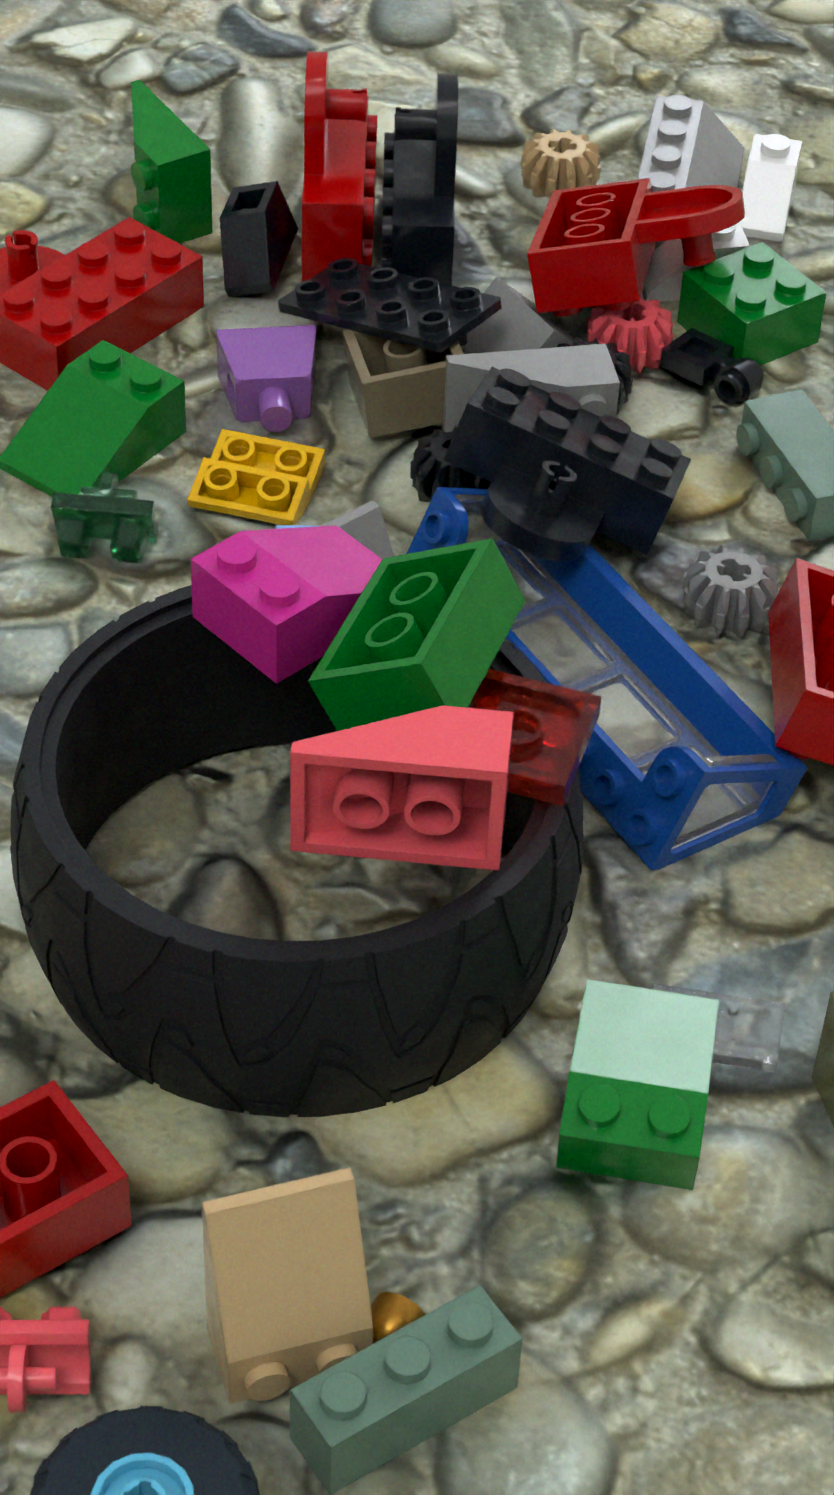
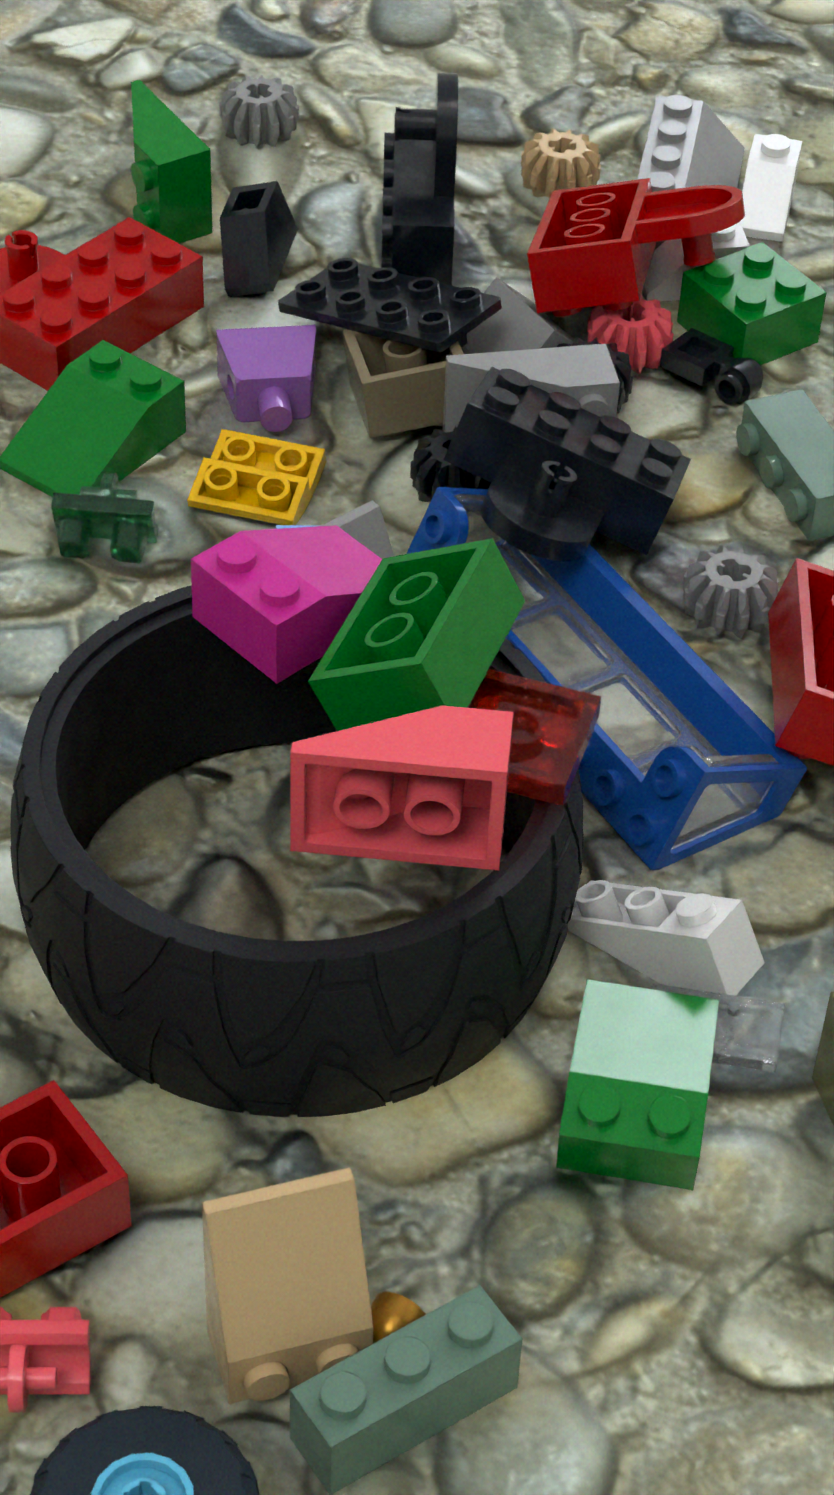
(259, 111): none -> light grey gear
(337, 172): red brick -> none
(670, 934): none -> white slope

